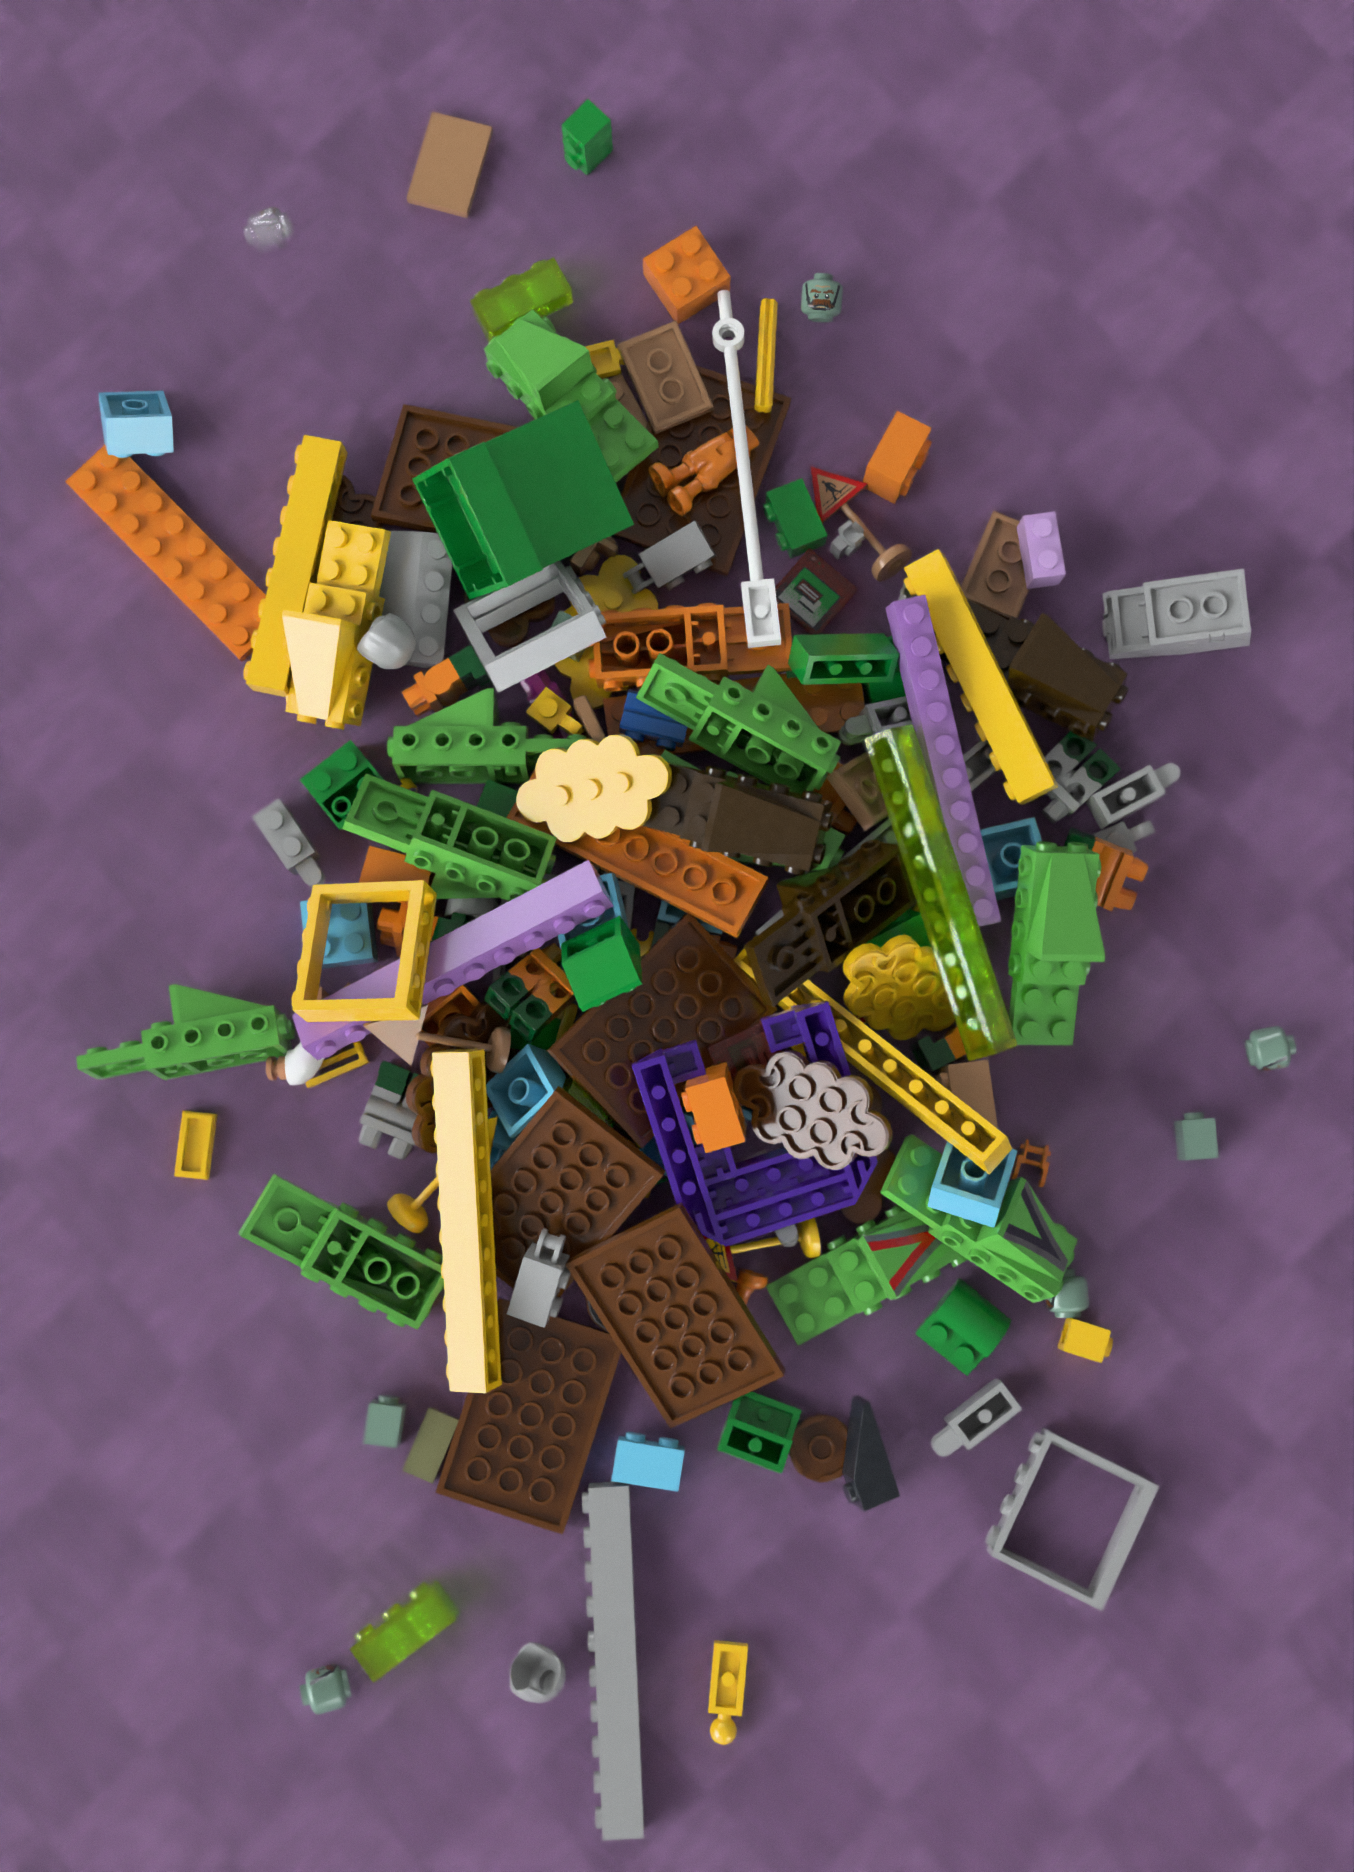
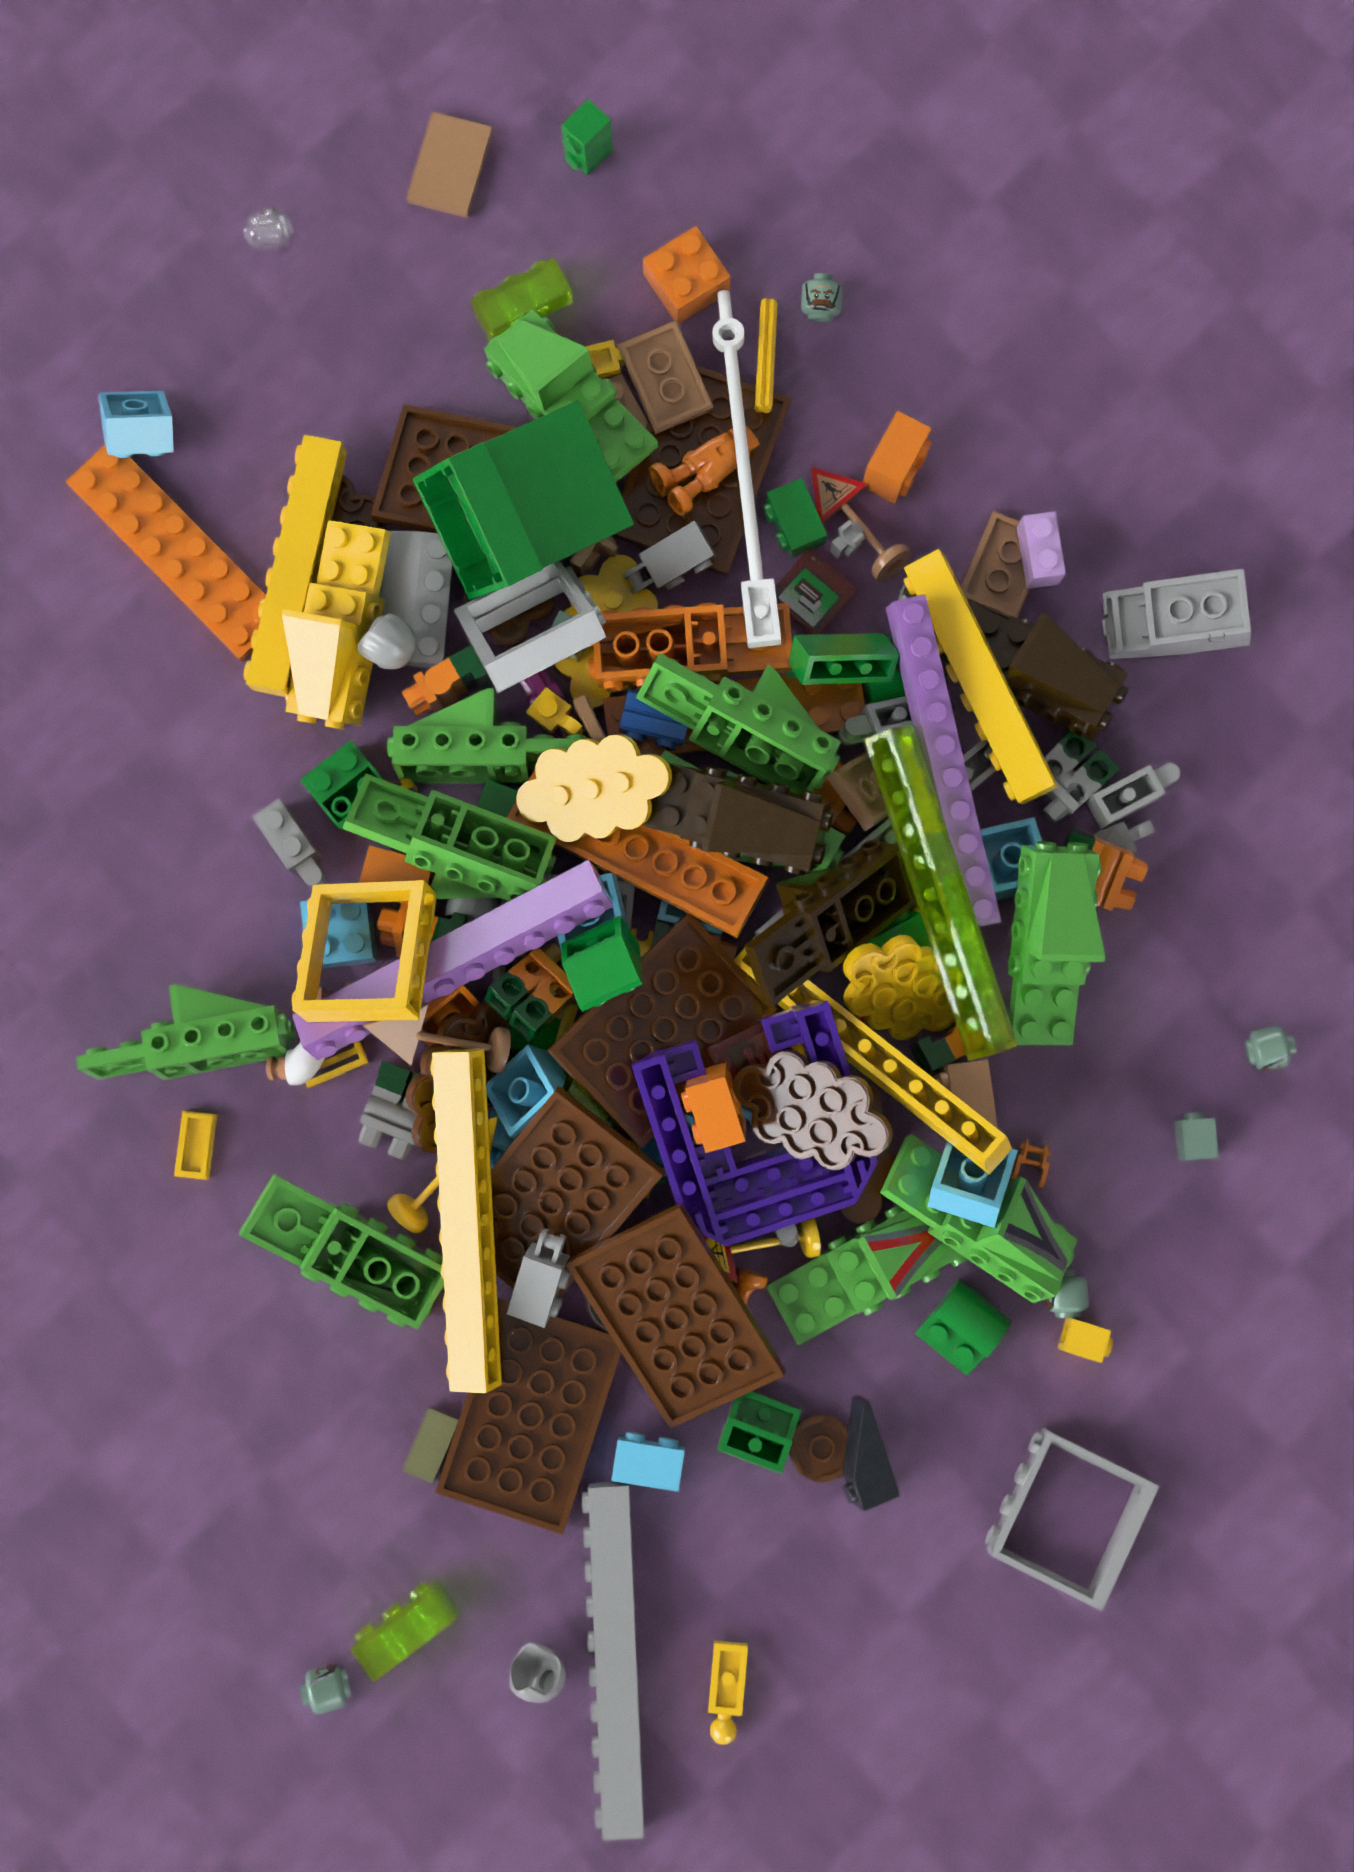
(385, 1422): sand green brick -> none
(976, 1418): light grey brick -> none

